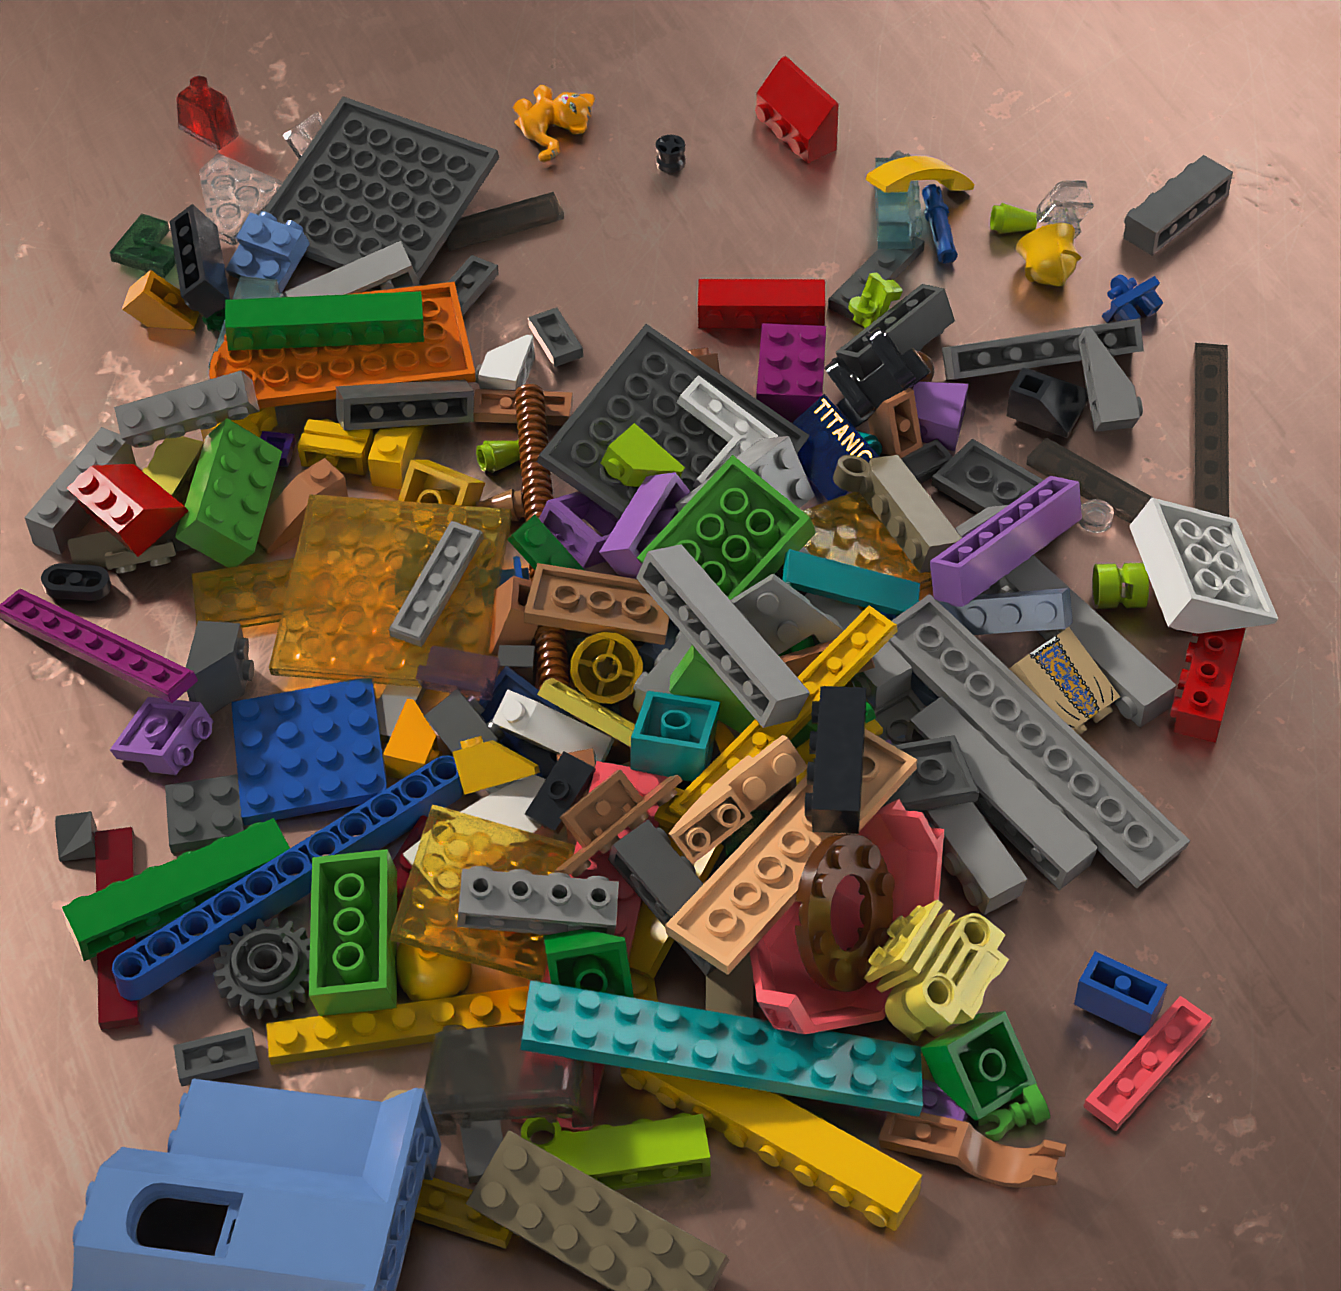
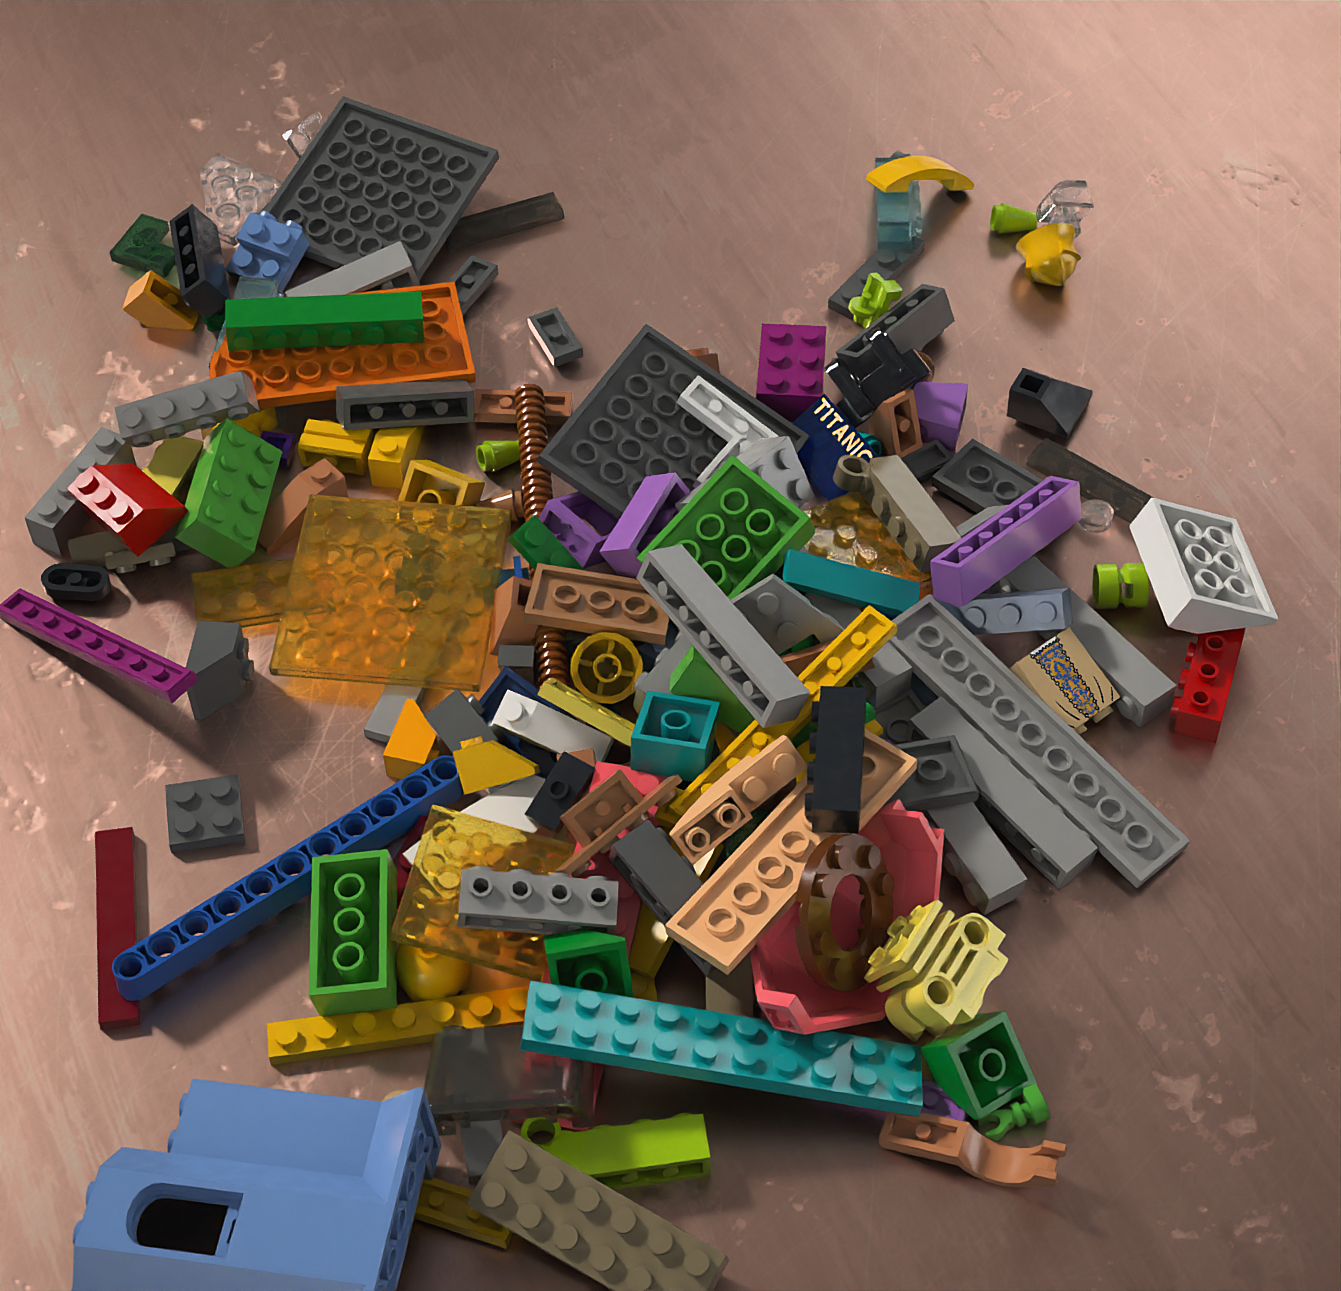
(75, 836): dark grey slope -> none
(164, 735): medium lavender plate -> none
(169, 890): green brick -> none
(206, 114): clear red torso -> none
(216, 1056): dark grey plate -> none
(241, 966): dark grey gear -> none
(308, 750): blue plate -> none
(436, 583): light grey tile -> none
(459, 669): panel -> none
(507, 365): white slope -> none
(566, 111): light orange animal -> none
(637, 456): lime slope -> none
(670, 153): black wheel -> none
(759, 301): red brick -> none
(796, 1141): yellow brick -> none
(798, 111): red slope -> none
(937, 215): blue pin -> none
(1037, 349): light grey brick -> none
(1108, 388): light grey slope -> none
(1120, 994): blue brick -> none
(1128, 297): blue hips -> none
(1147, 1063): coral plate -> none
(1177, 205): dark grey brick -> none
(1211, 429): clear smoke tile -> none

